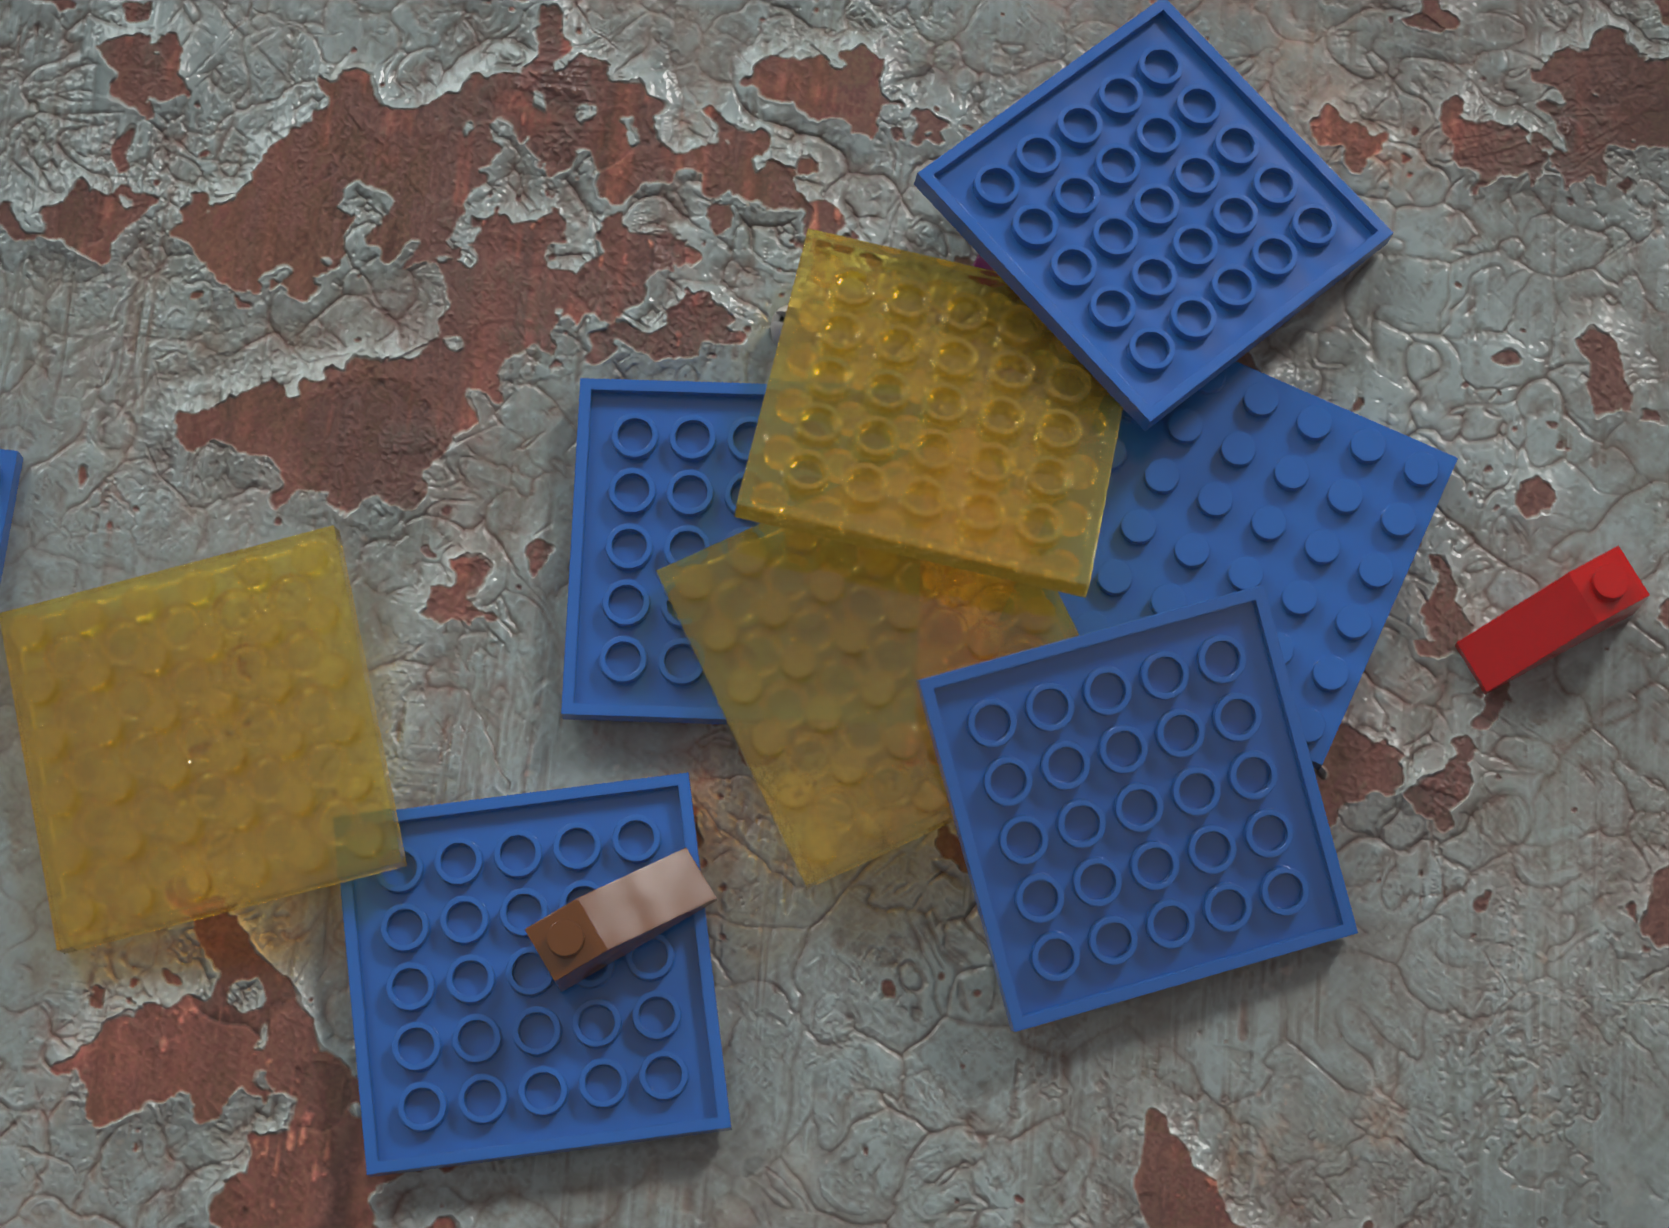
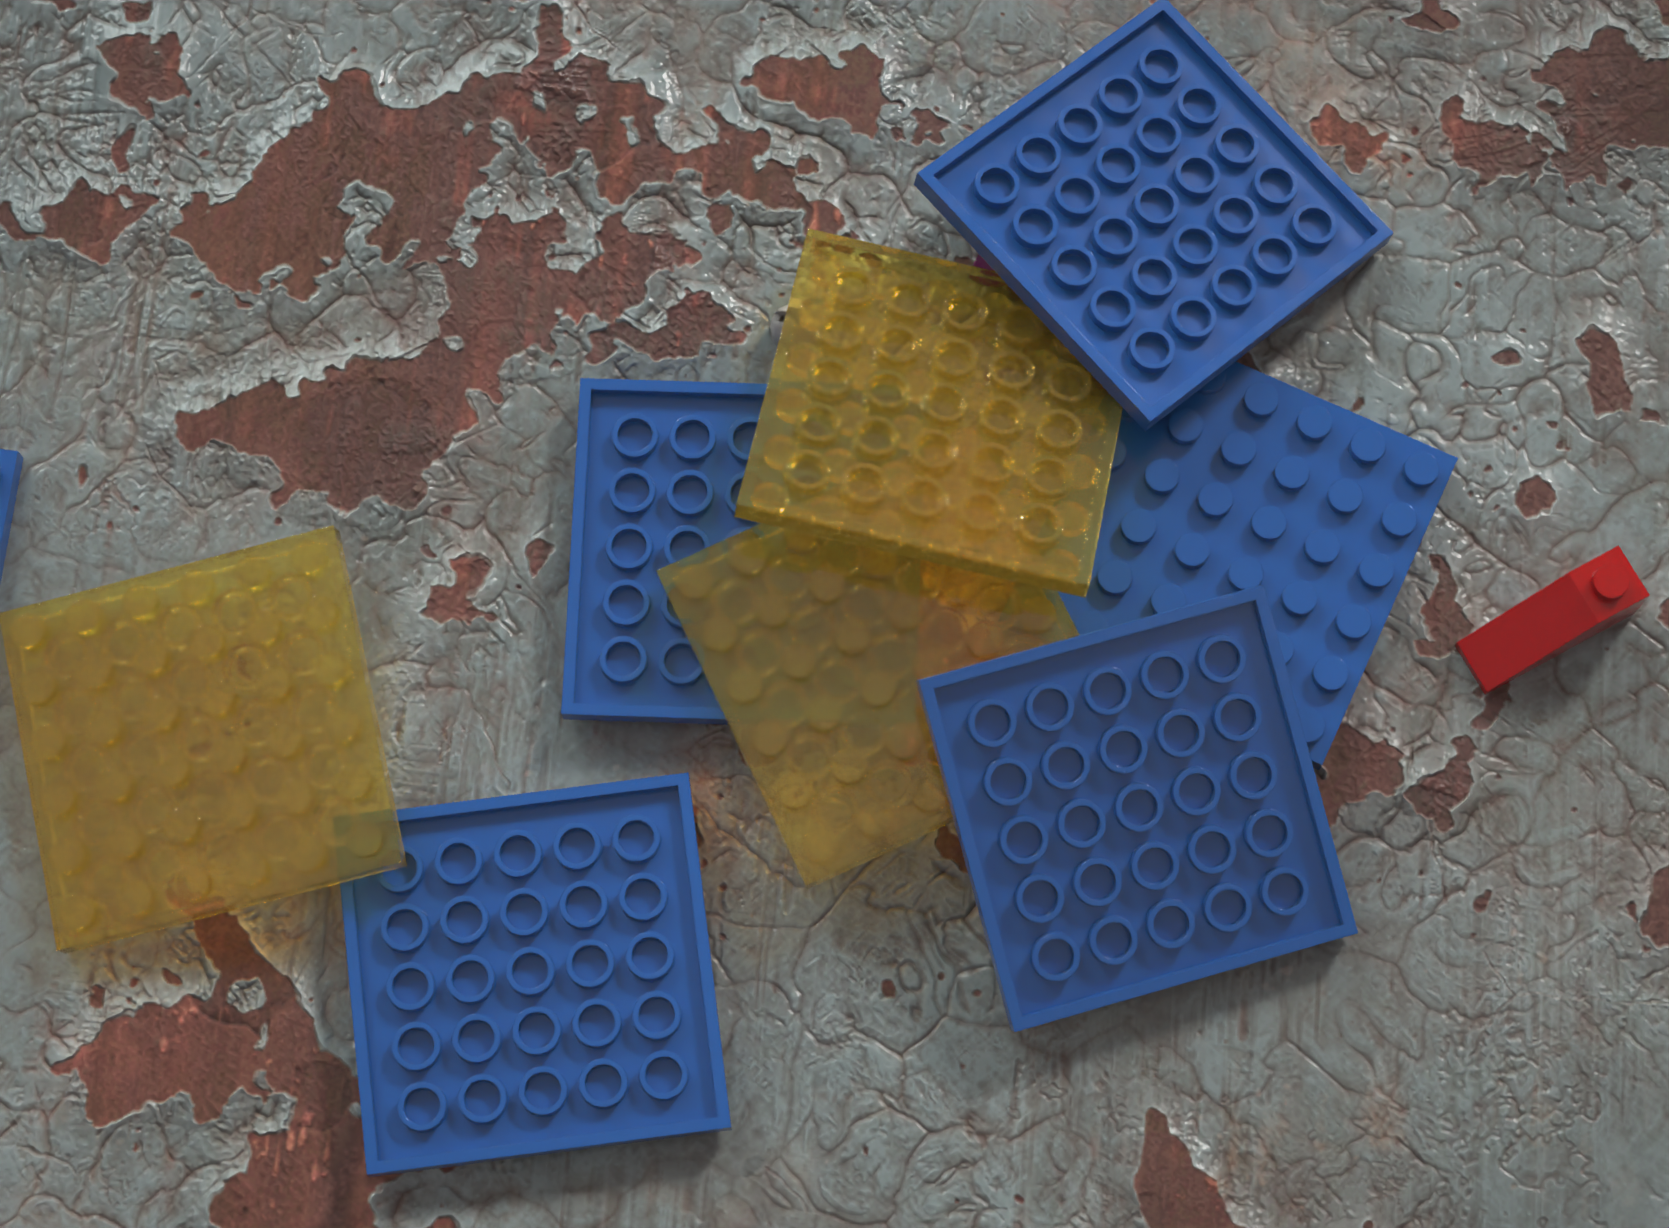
(619, 917): slope -> none

